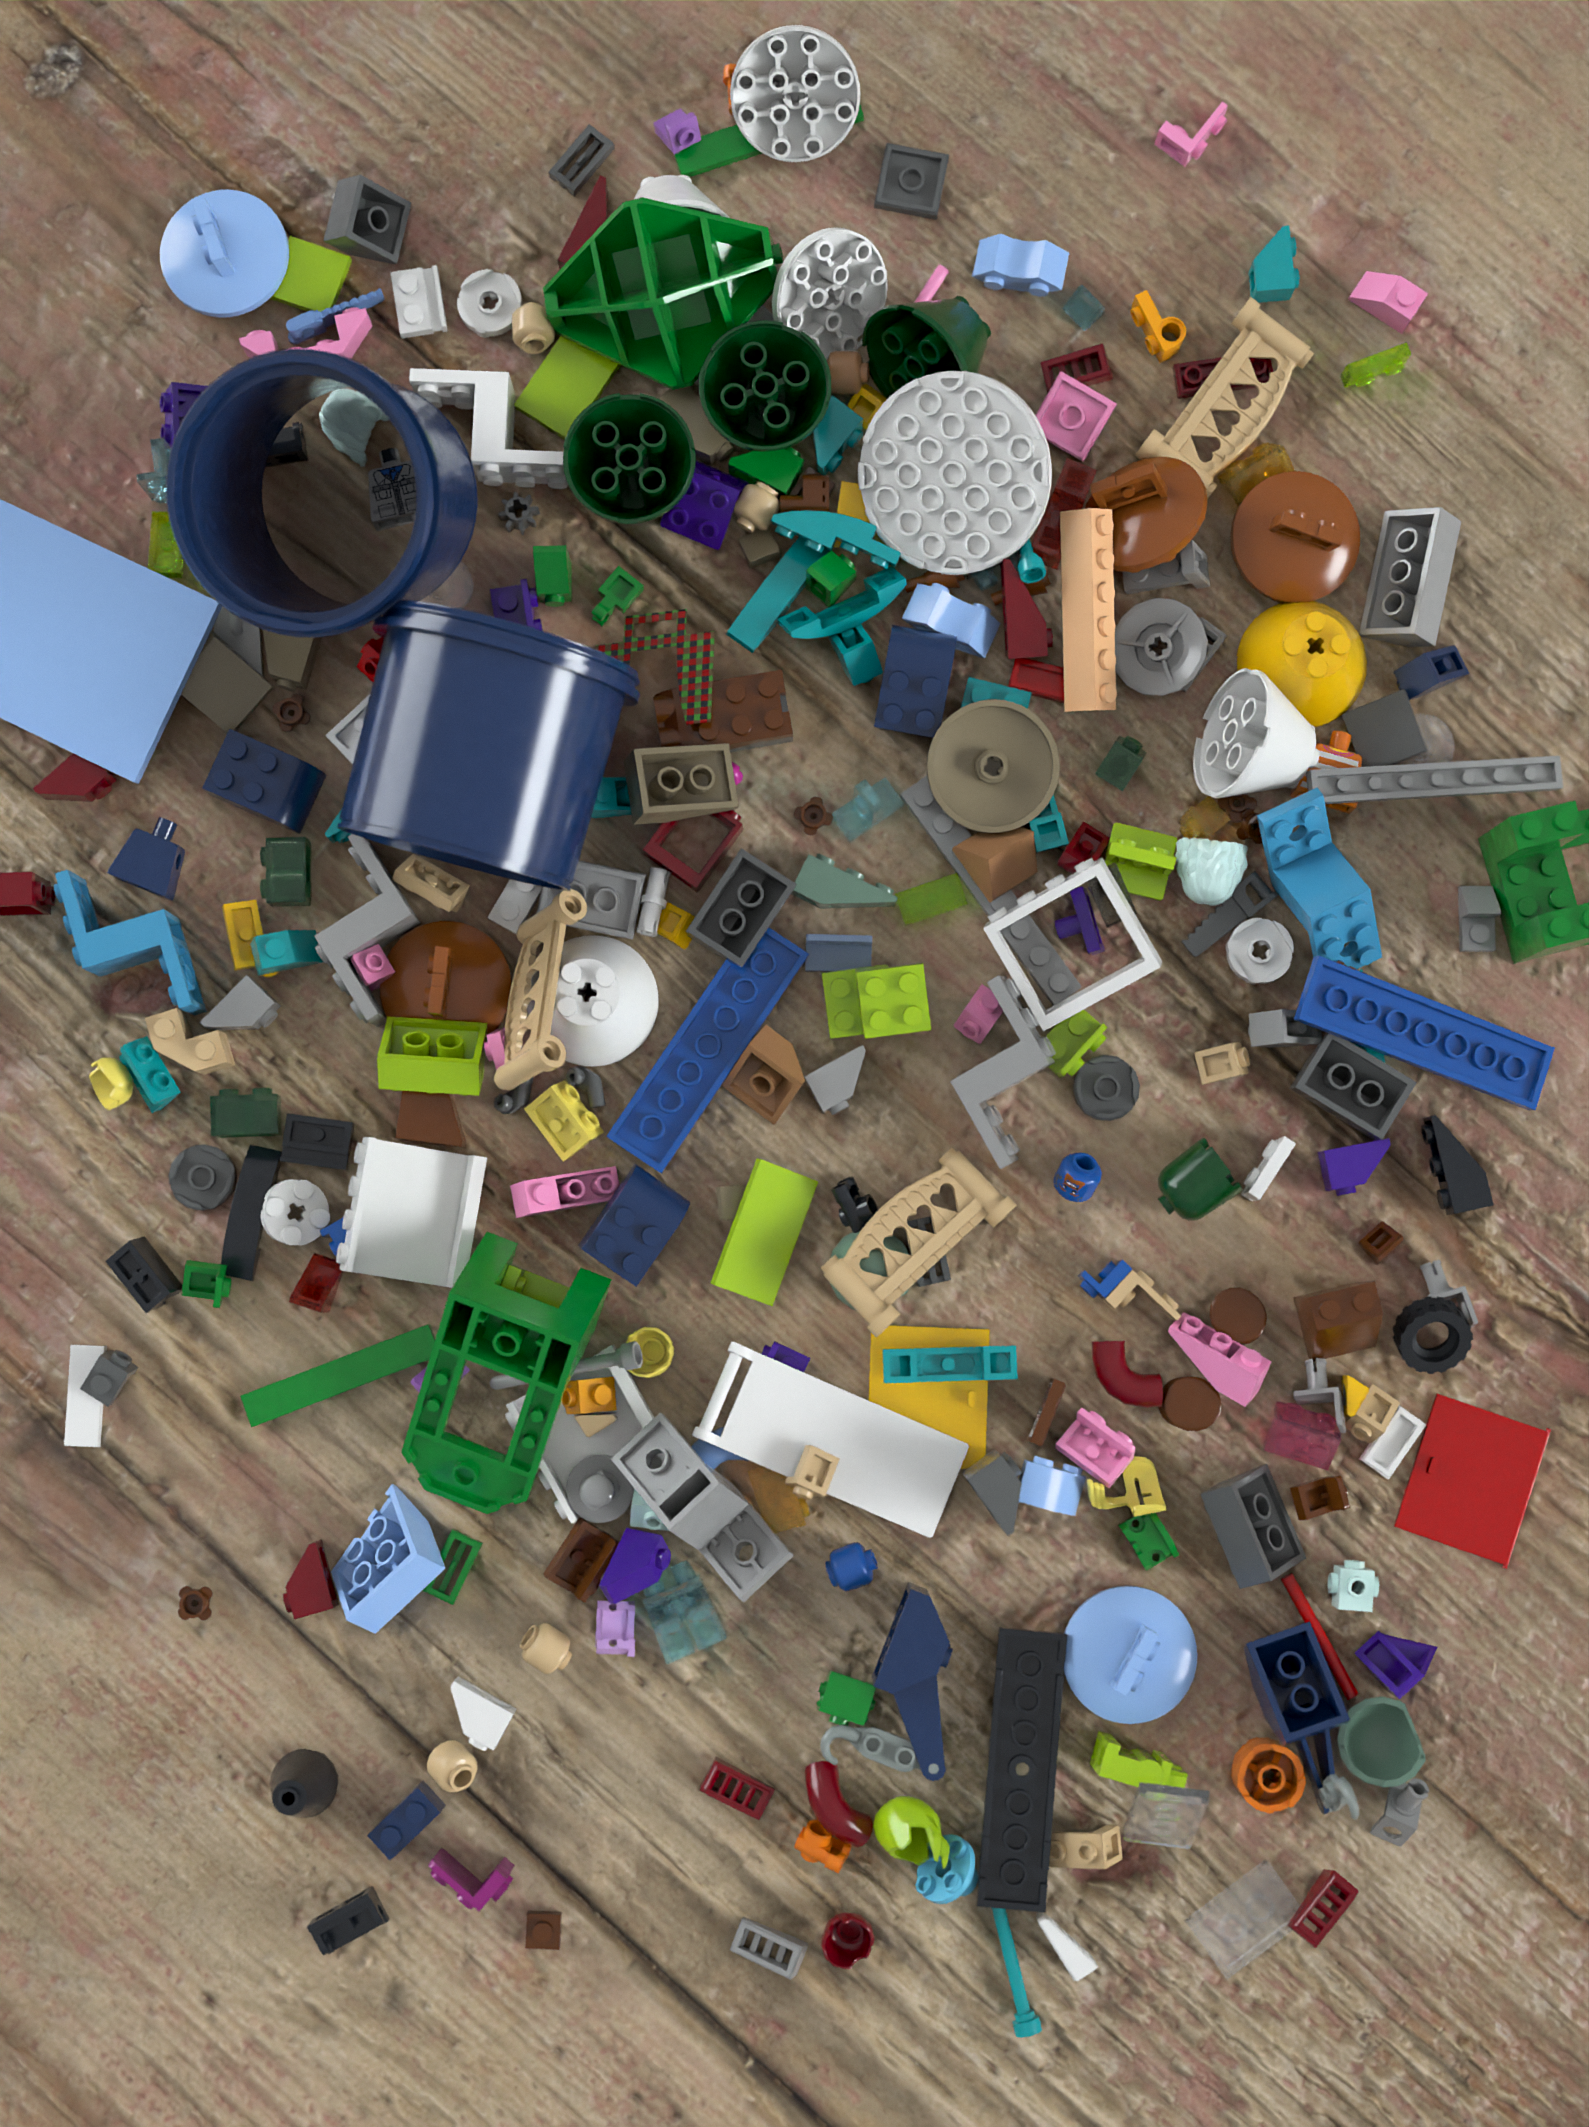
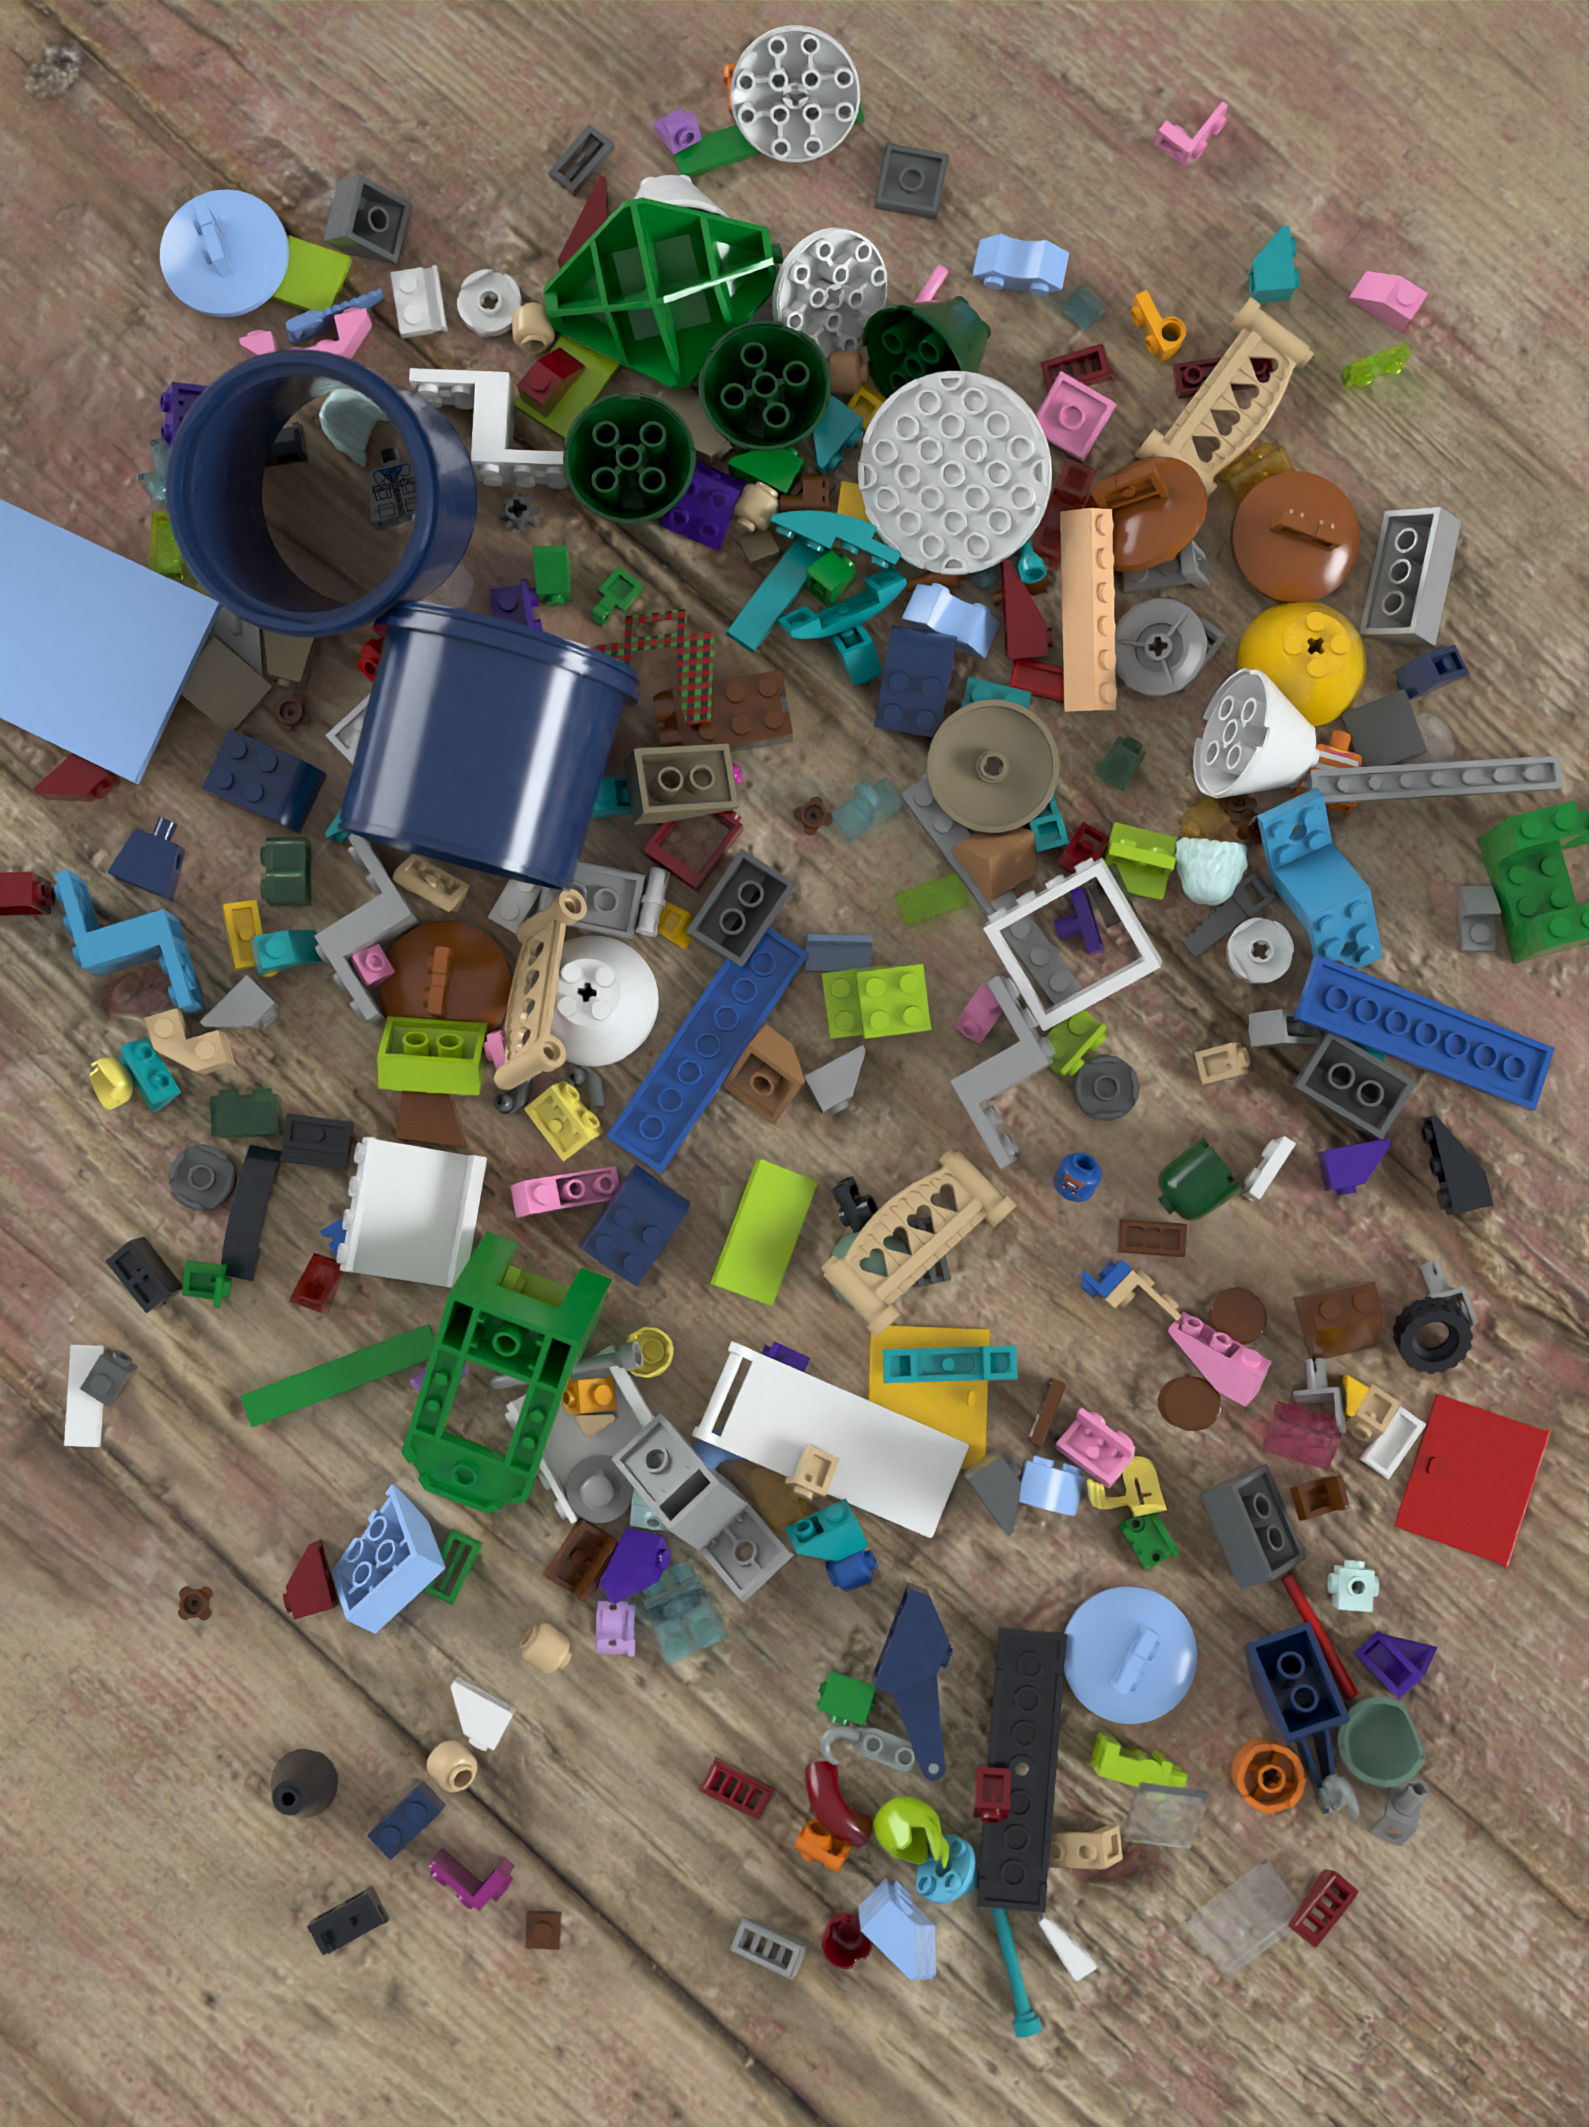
(276, 1207): white plate -> none
(549, 380): none -> dark red slope
(828, 1533): none -> teal slope
(832, 888): sand green slope -> none
(900, 1929): none -> light blue wedge
(992, 1794): none -> dark red bracket
(1120, 1380): dark red cylinder -> none
(1152, 1238): none -> reddish brown plate
(1380, 1242): reddish brown slope -> none

